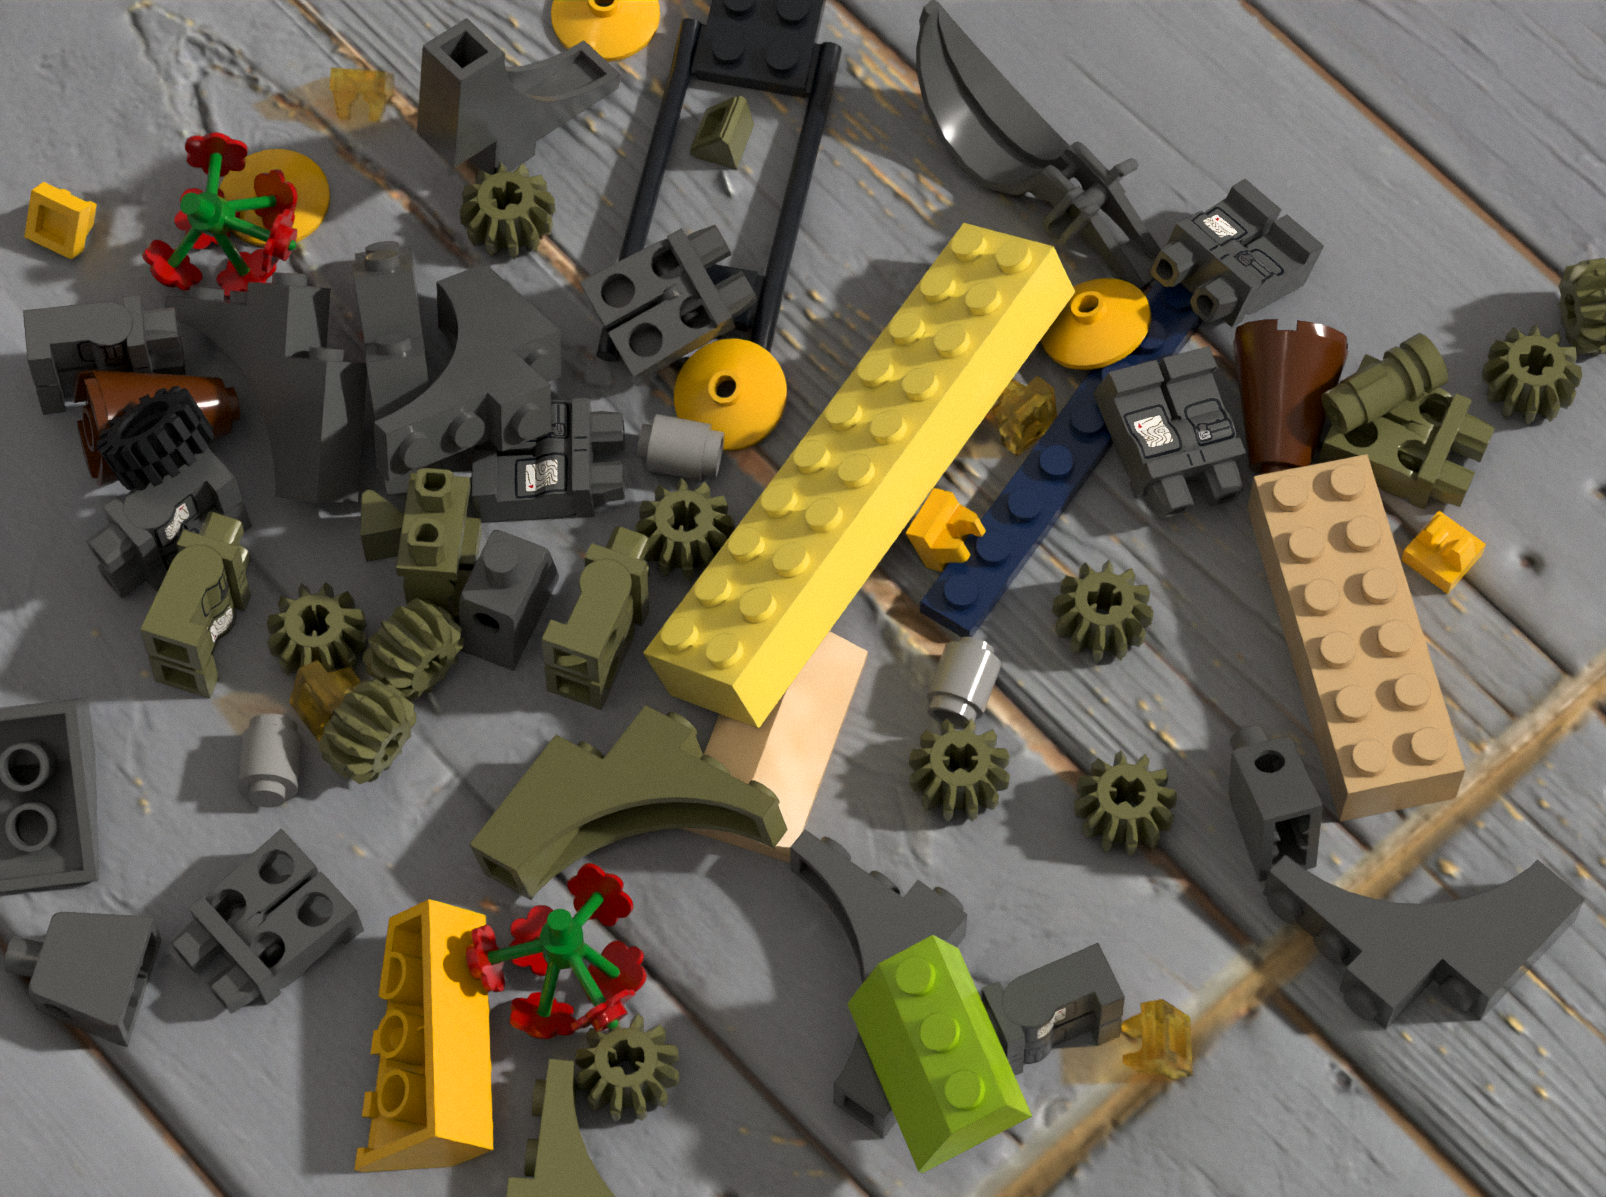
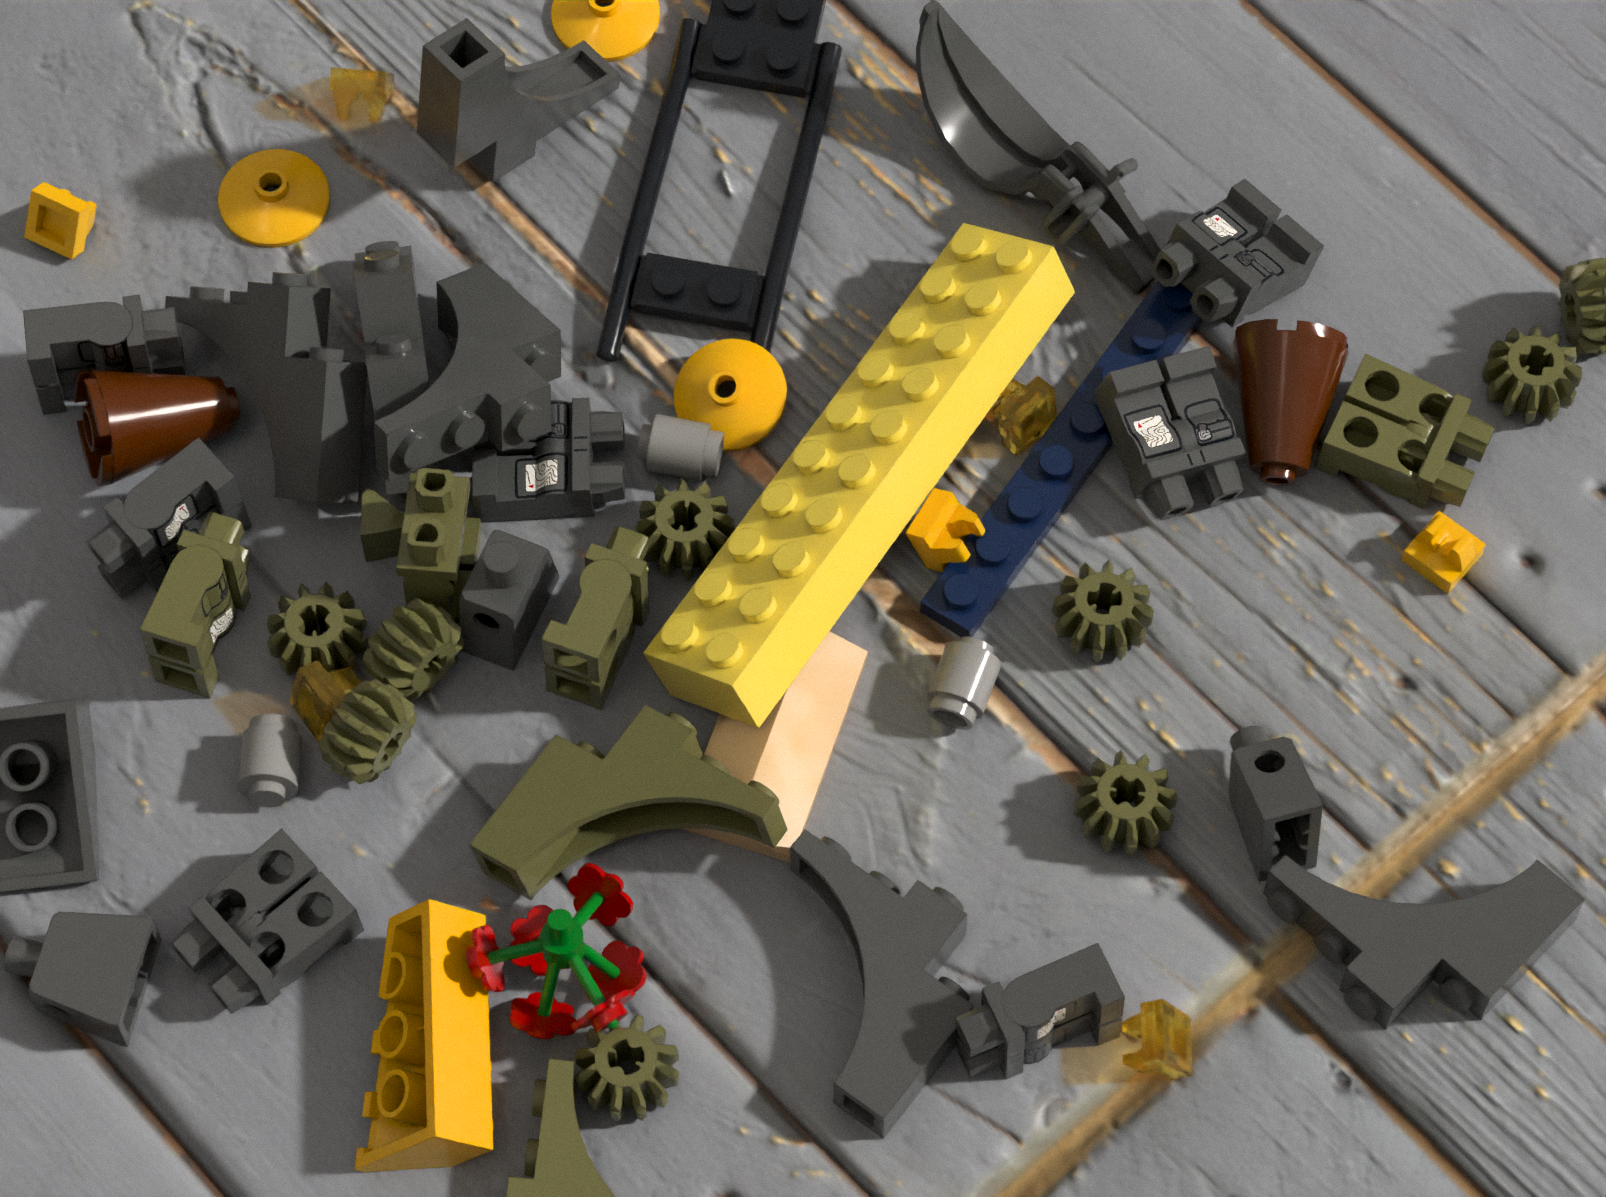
(155, 438): black tyre -> none
(210, 217): red plant -> none
(507, 210): olive gear -> none
(665, 302): dark grey hips -> none
(724, 133): olive slope -> none
(936, 1052): lime slope -> none
(957, 751): olive gear -> none
(1098, 325): yellow dish -> none
(1354, 638): tan brick -> none
(1380, 387): olive axle -> none

